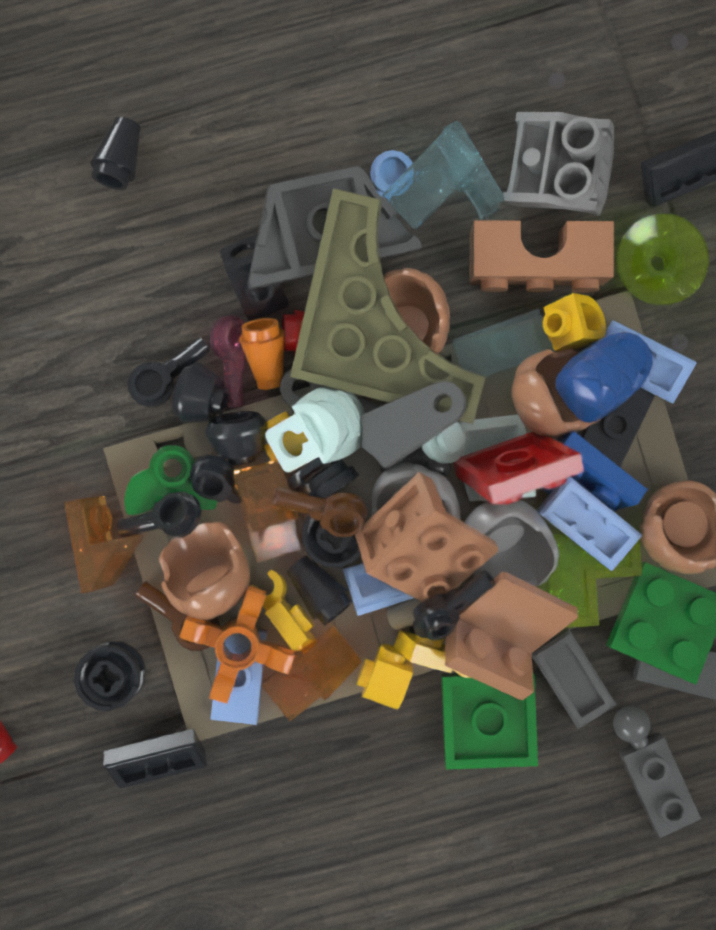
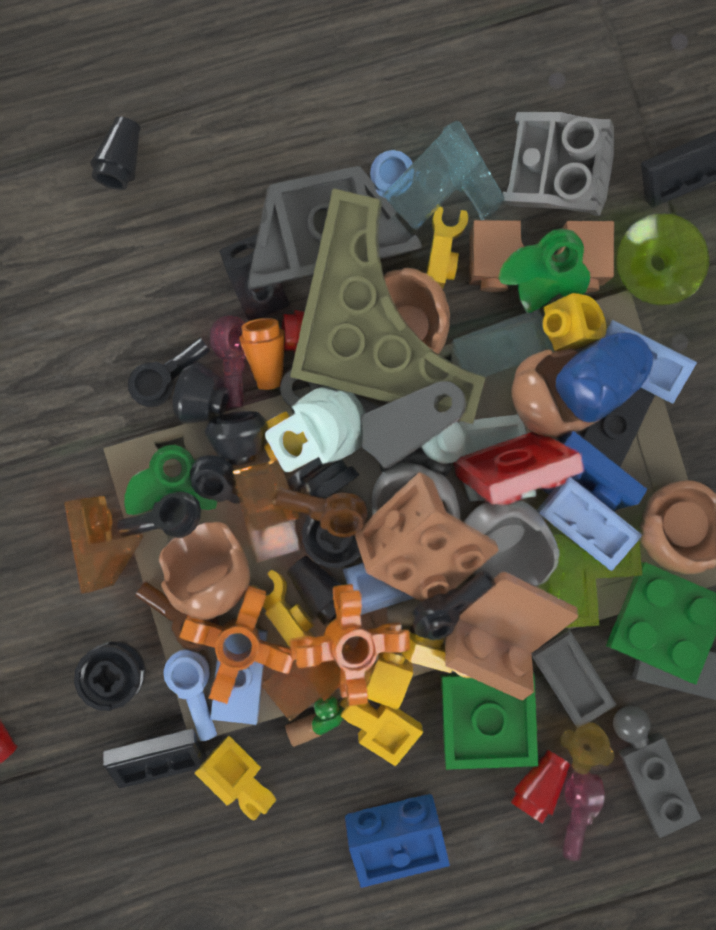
(187, 676): none -> light blue plate
(231, 776): none -> yellow plate
(314, 650): none -> orange pin
(325, 718): none -> arm
(383, 730): none -> yellow plate
(396, 840): none -> blue bracket
(442, 261): none -> yellow plate
(541, 787): none -> red cone
(545, 275): none -> green plate
(586, 798): none -> clear pink plate
(594, 737): none -> clear yellow plate

